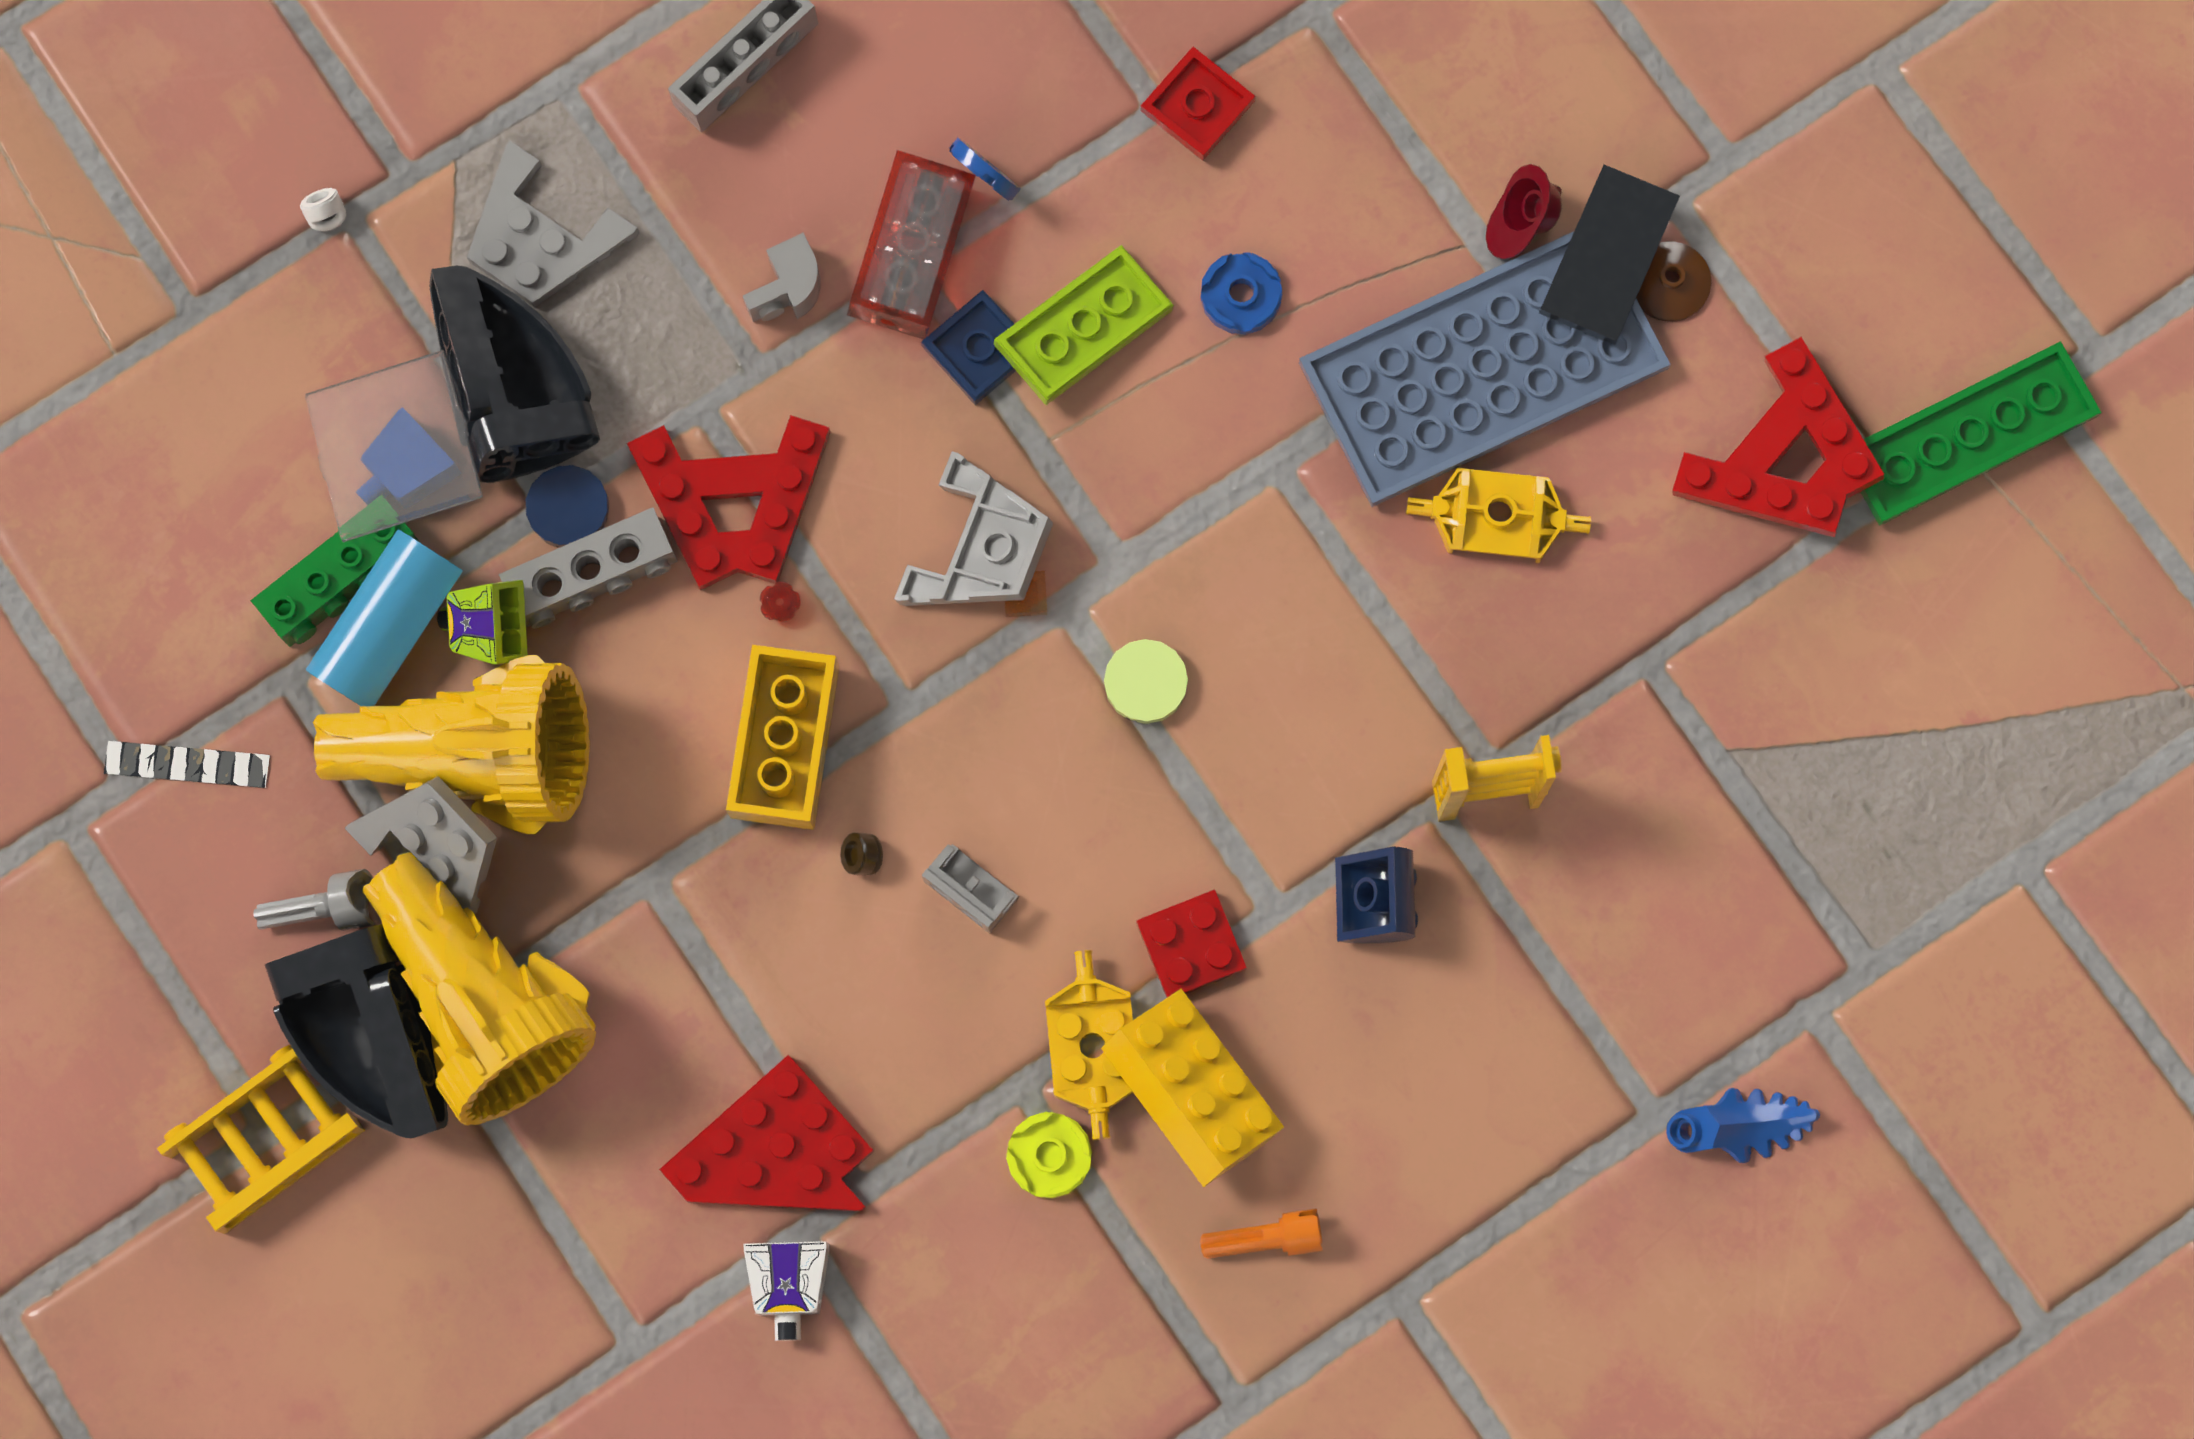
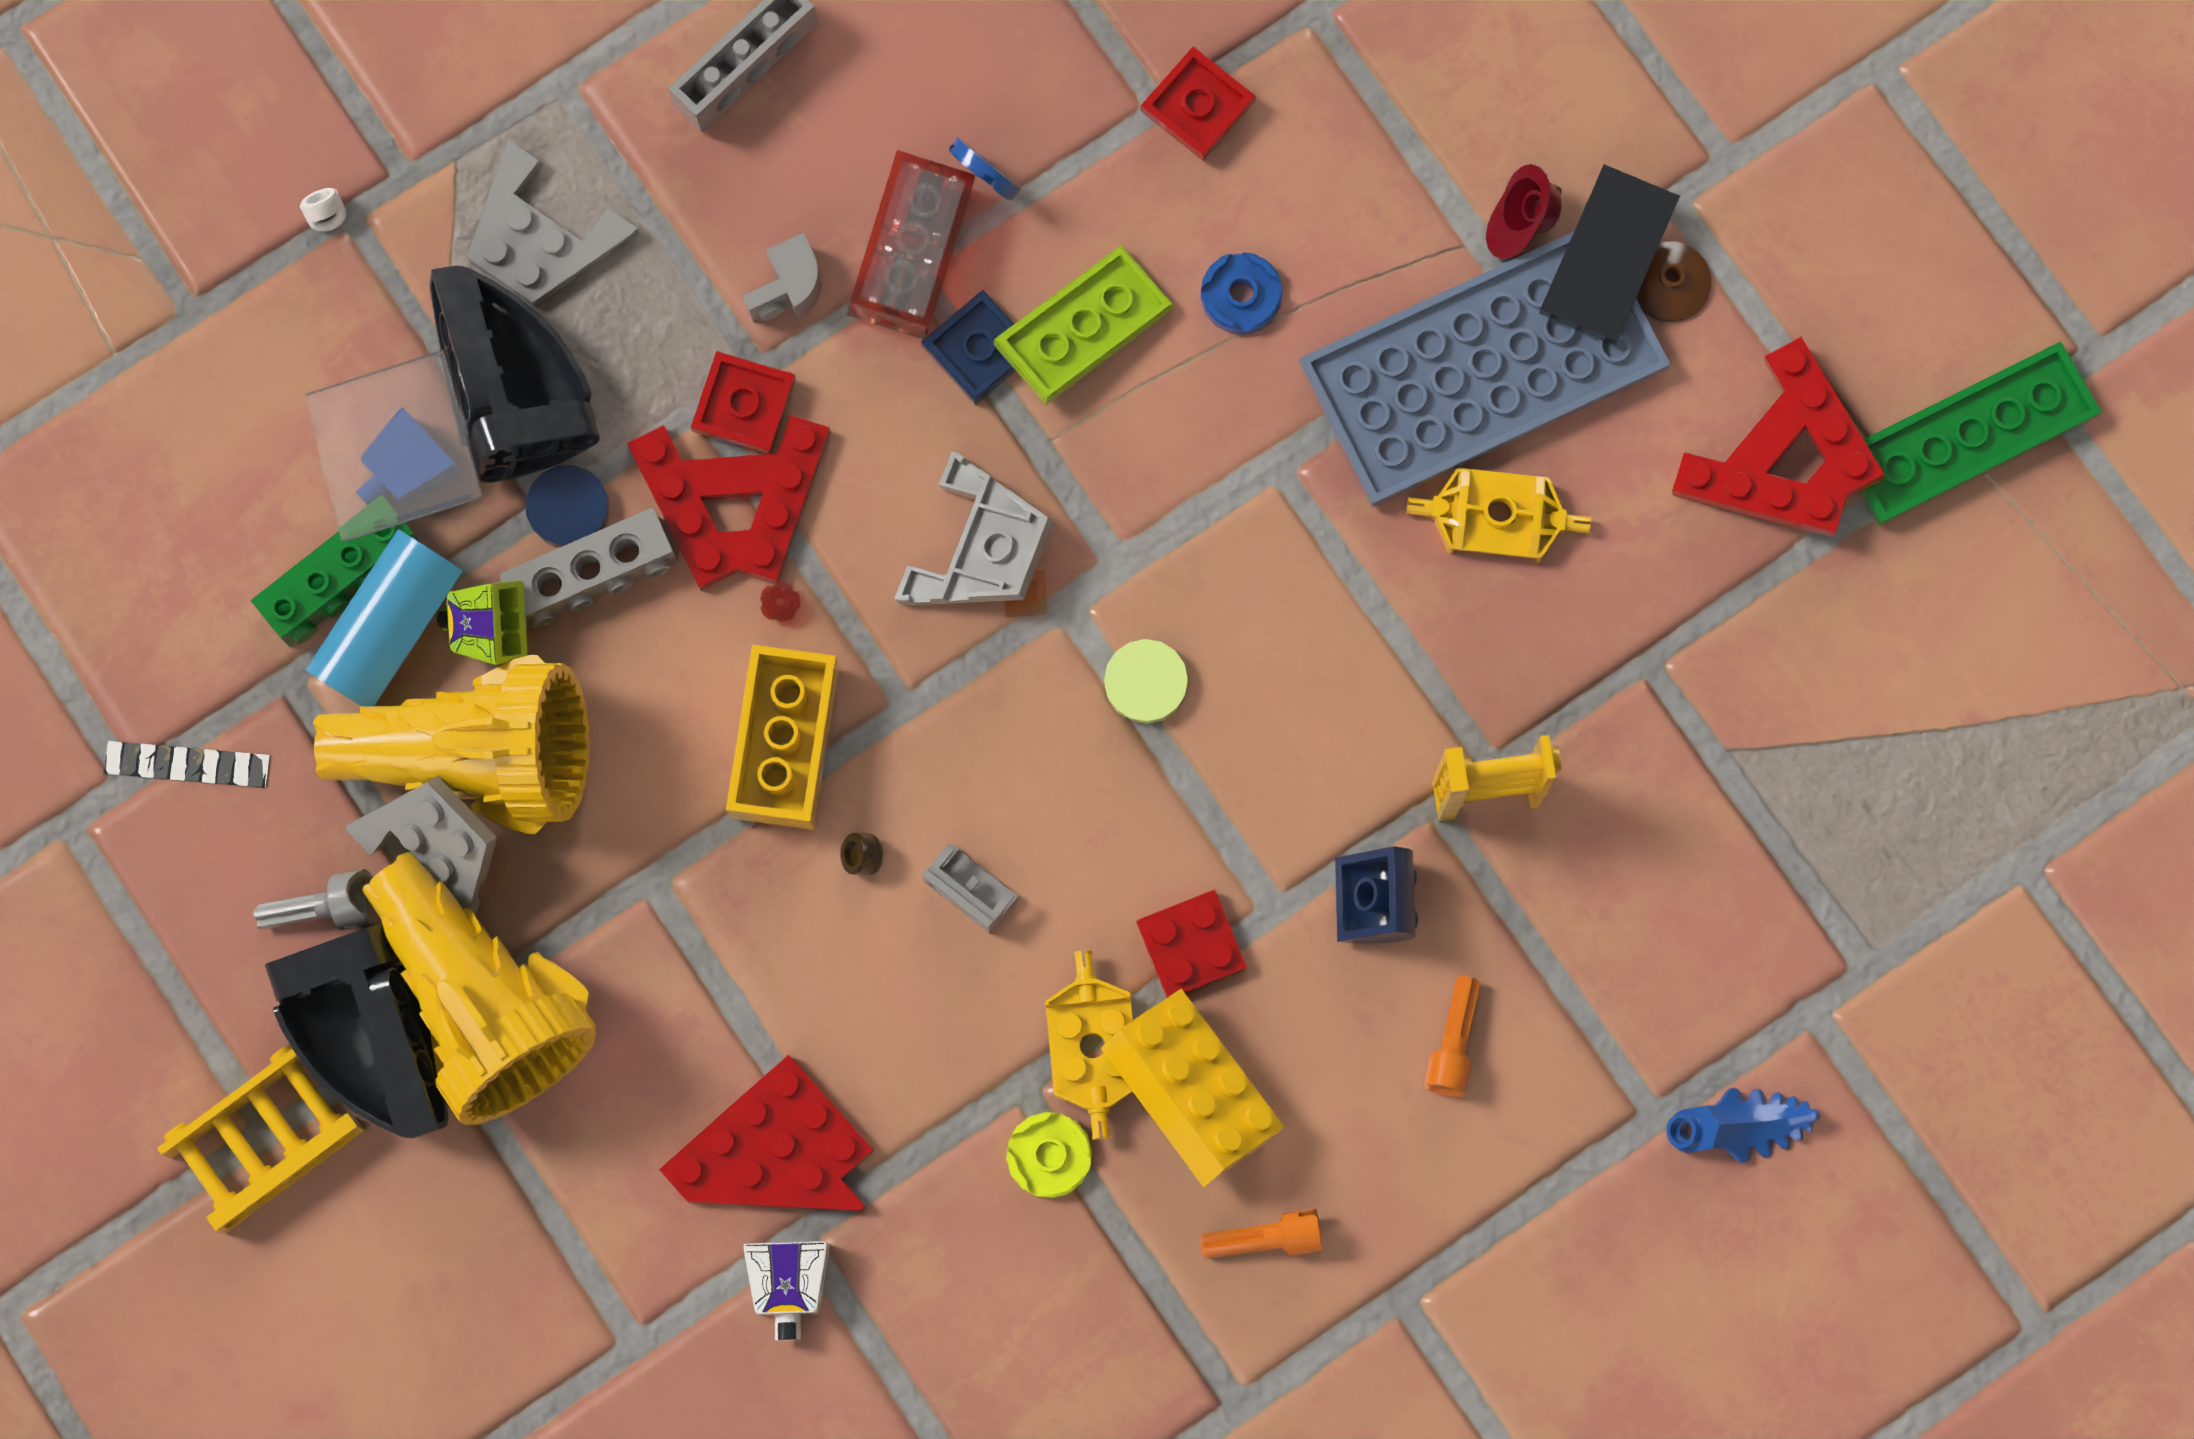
(743, 403): none -> red plate
(1450, 1066): none -> orange piece

